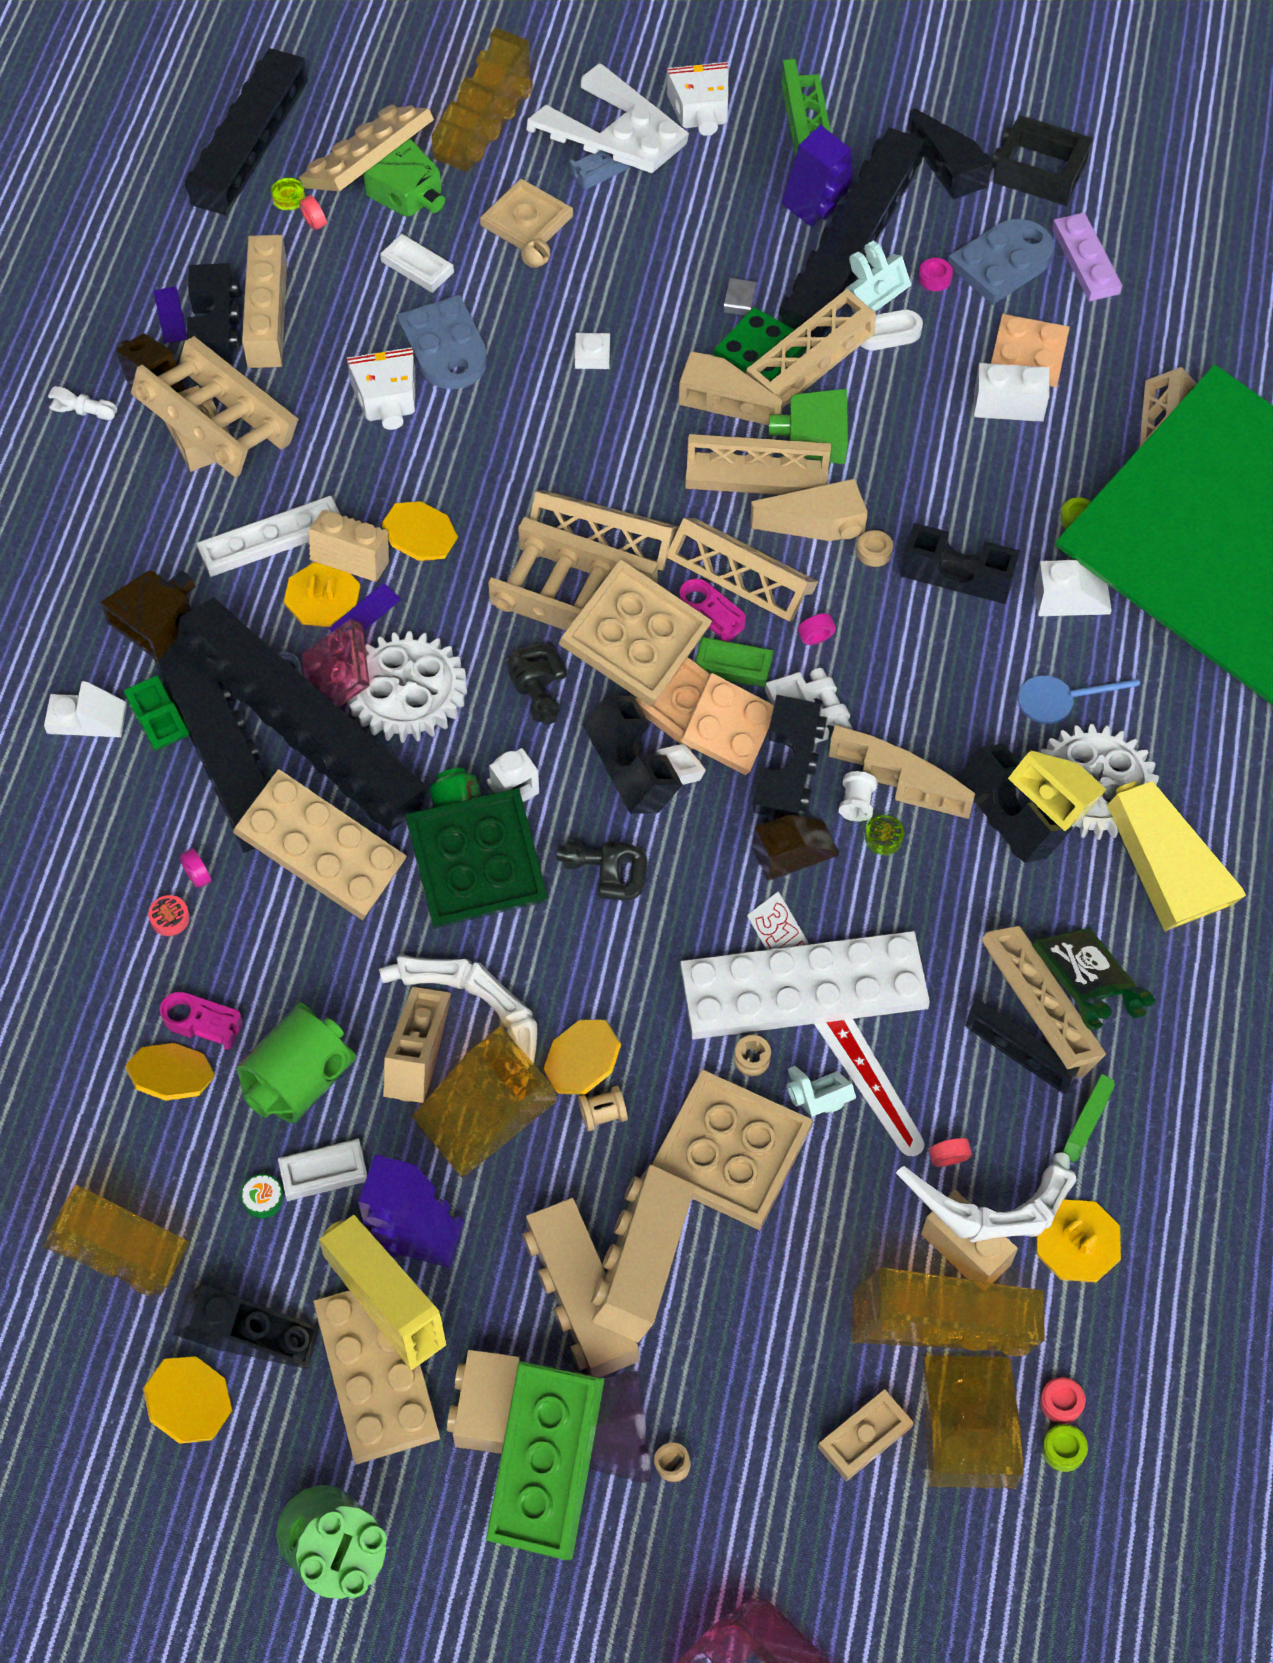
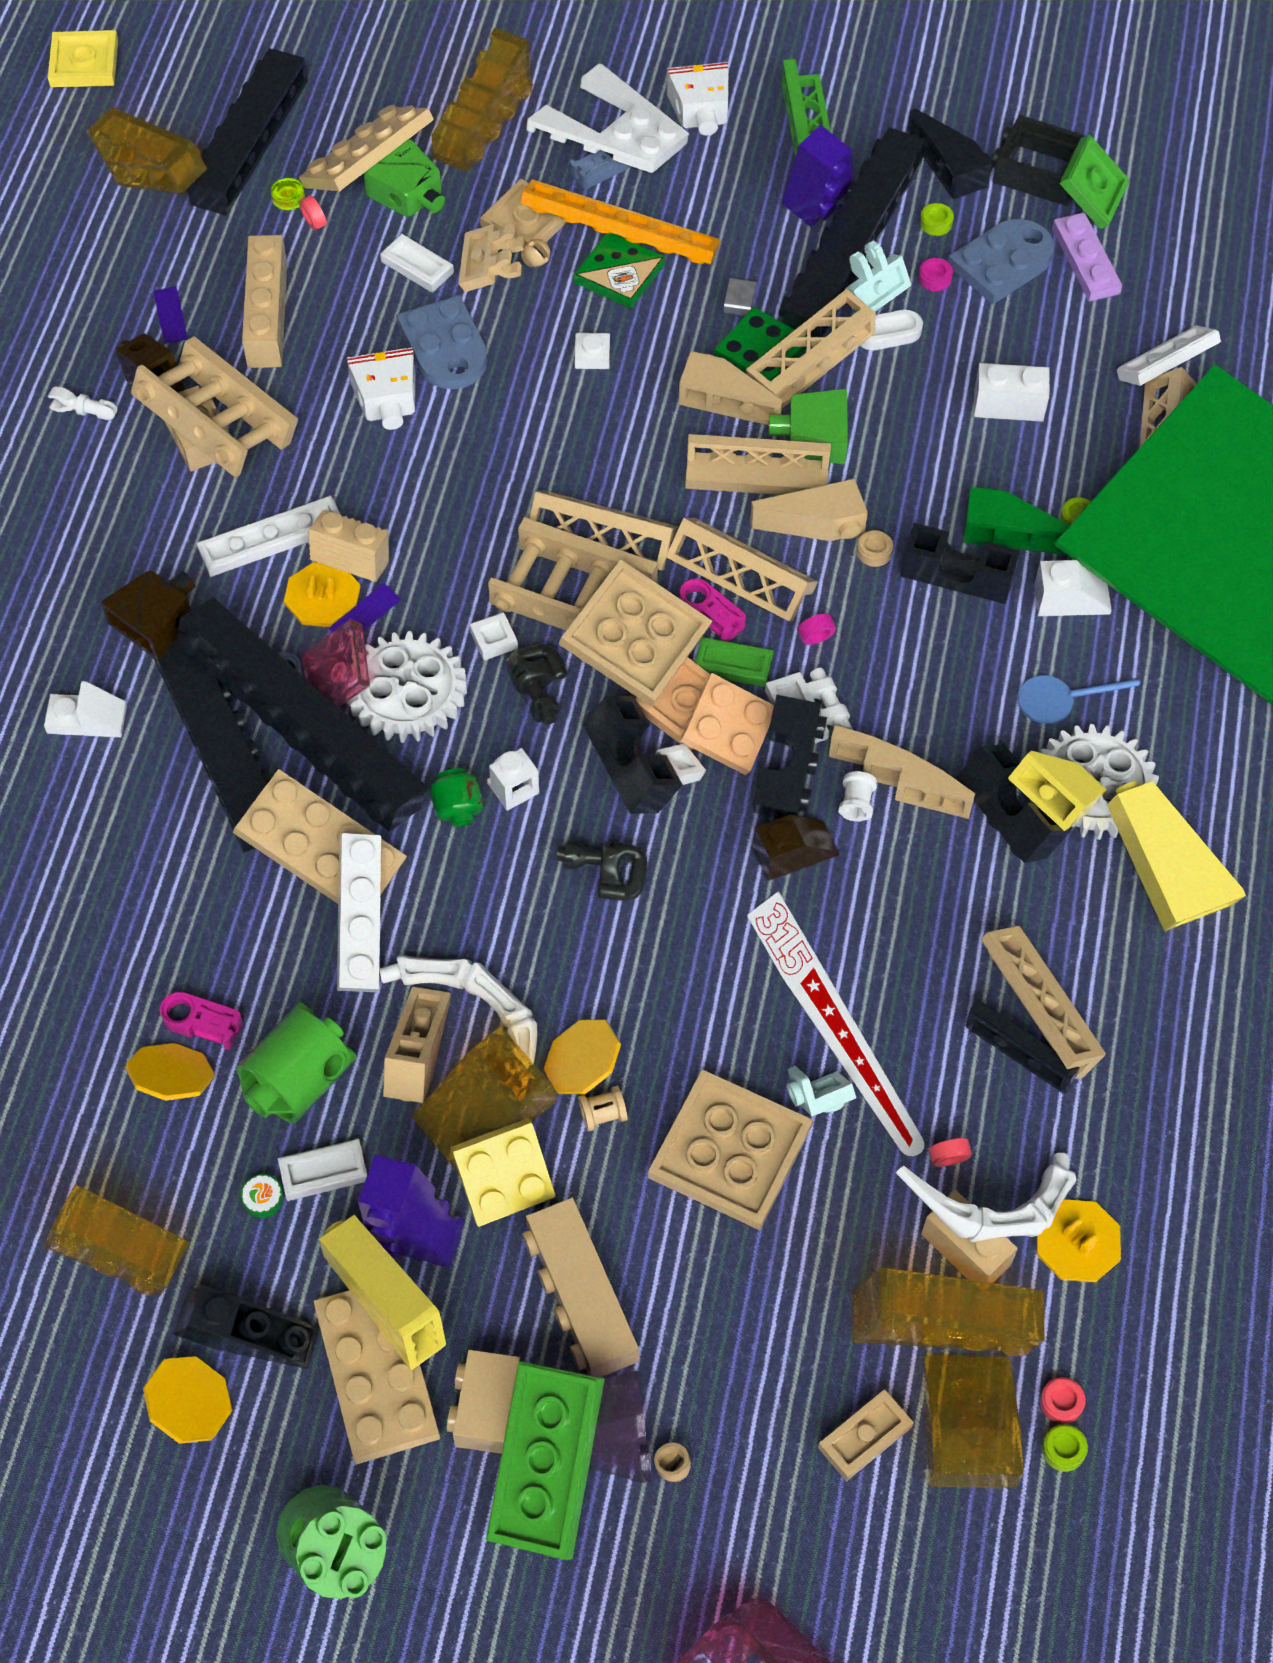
(83, 58): none -> light yellow plate
(145, 154): none -> clear yellow wedge
(156, 713): green slope -> none
(169, 915): coral tile -> none
(194, 868): dark pink tile -> none
(213, 292): black arch -> none
(359, 913): none -> white plate
(419, 531): yellow piece -> none
(476, 858): dark green plate -> none
(481, 257): none -> tan plate
(493, 636): none -> white plate
(503, 1172): none -> light yellow plate
(619, 270): none -> tile
(620, 221): none -> light orange plate
(643, 1253): tan brick -> none
(747, 1067): tan bush -> none
(804, 985): white plate -> none
(884, 835): clear neon green tile -> none
(936, 219): none -> lime tile
(1010, 522): none -> green slope
(1031, 344): light nougat plate -> none
(1089, 1117): bright green tile -> none
(1091, 975): flag -> none
(1094, 181): none -> bright green tile
(1168, 355): none -> white tile

